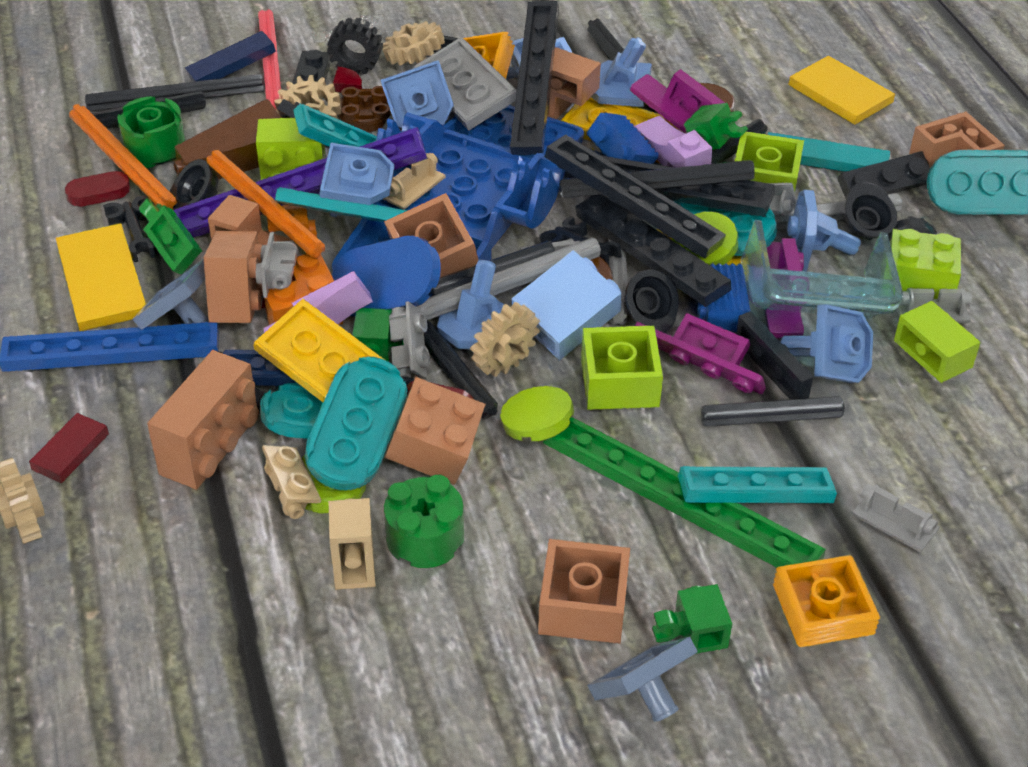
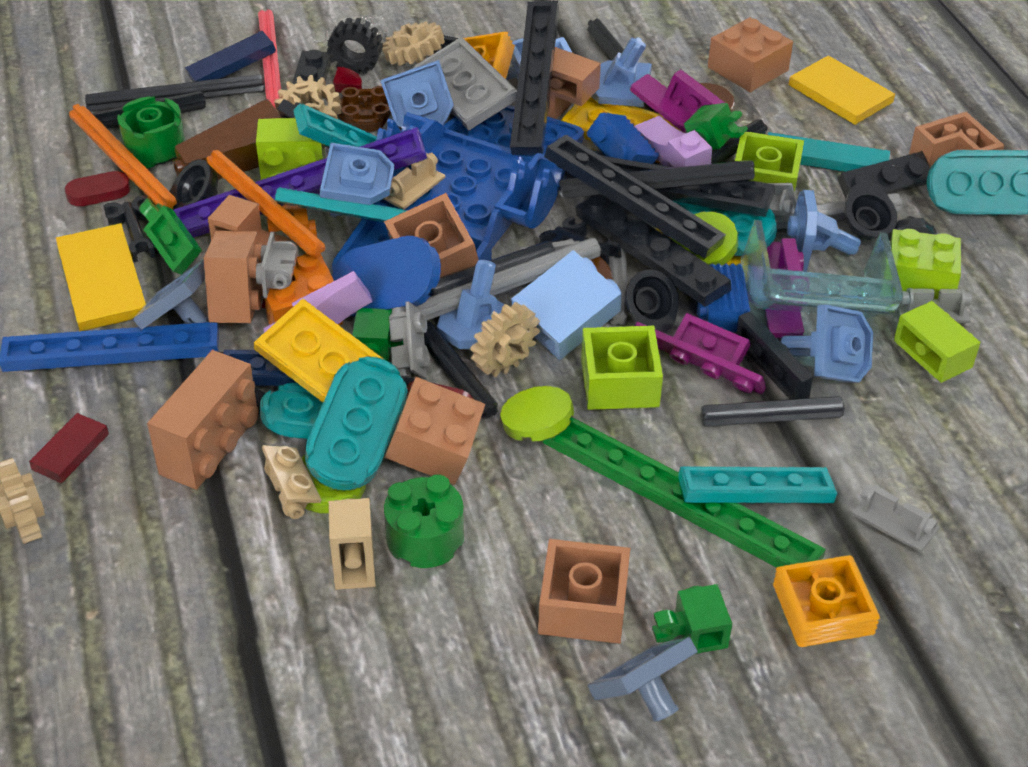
(750, 54): none -> nougat brick

